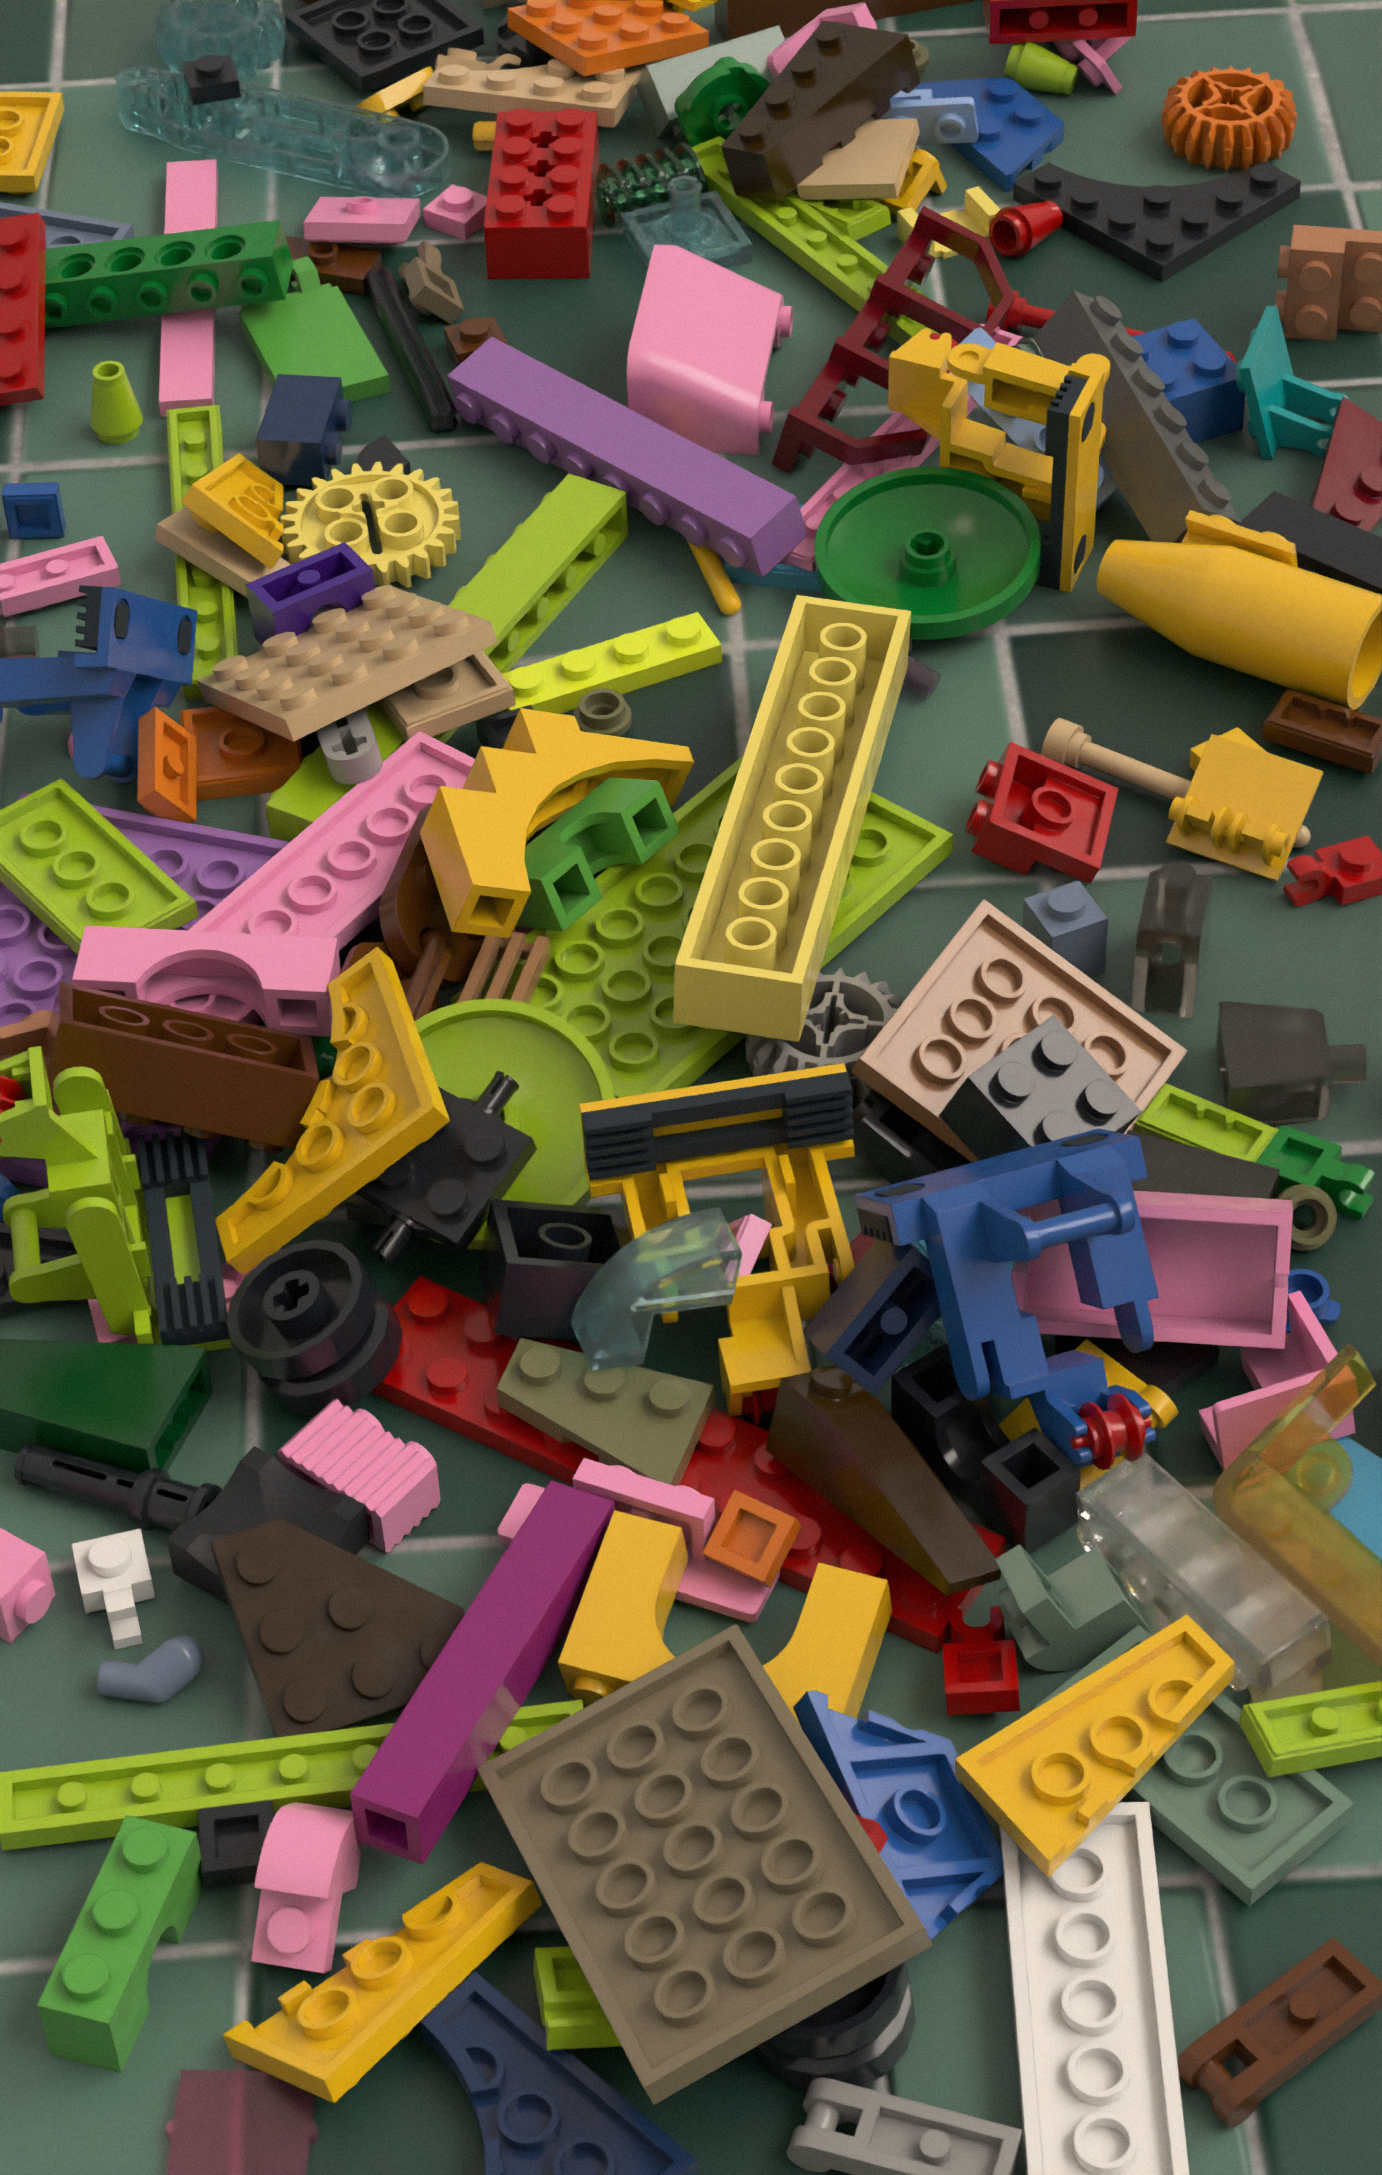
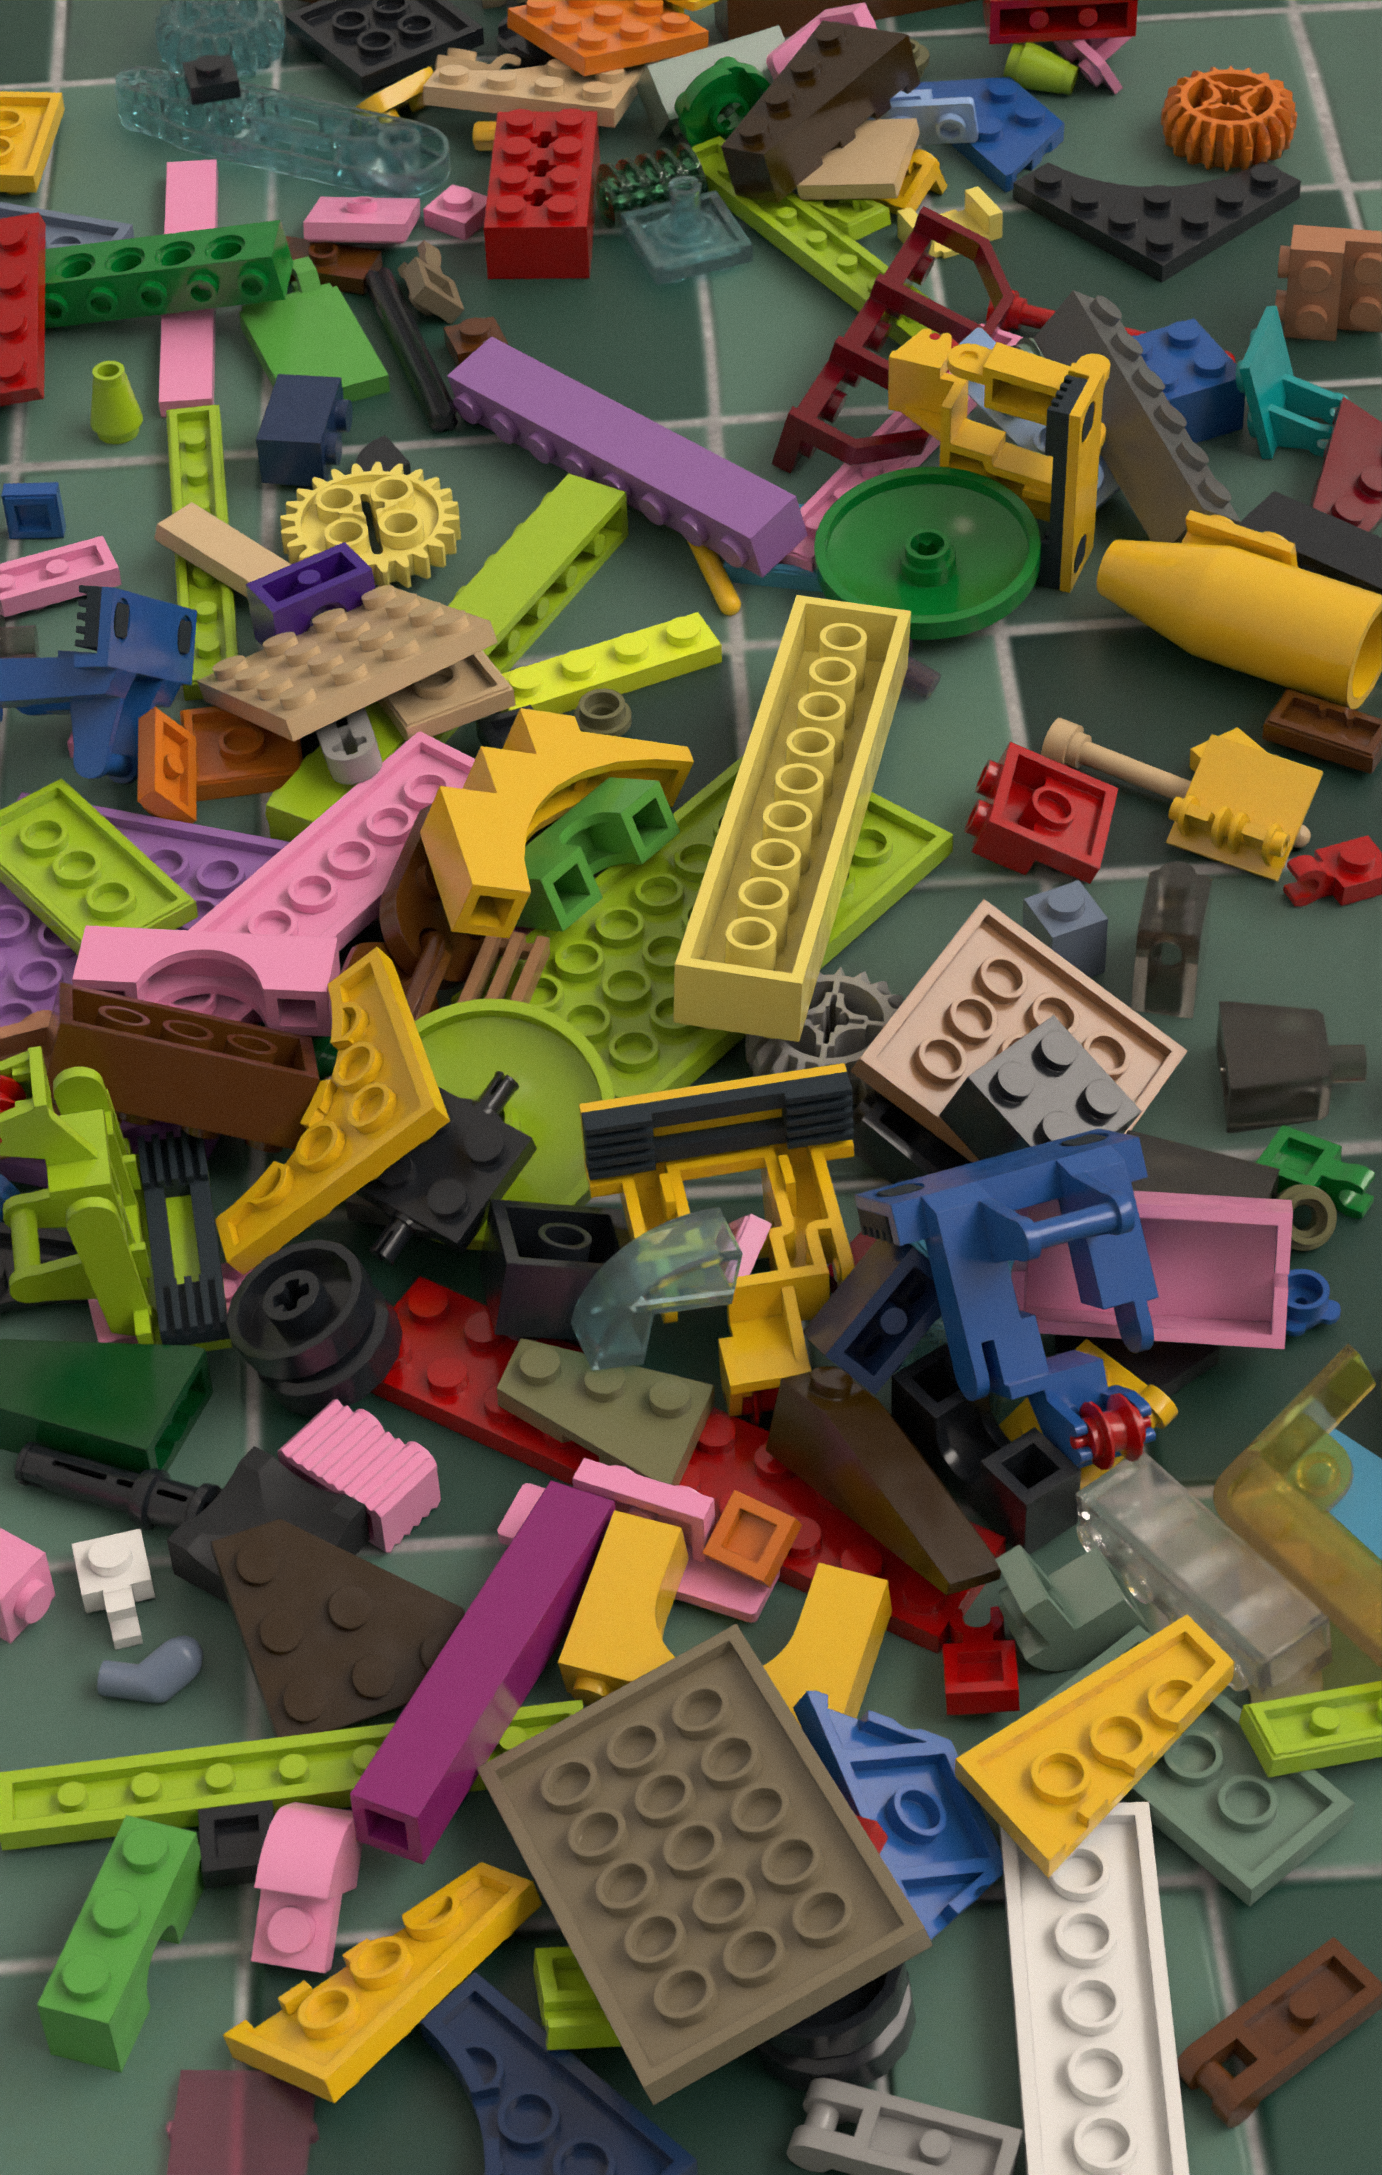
(241, 505): yellow wing -> none
(705, 351): bright pink windscreen -> none
(1023, 227): red cone -> none
(1203, 1124): lime plate -> none
(1277, 1380): bright pink panel -> none

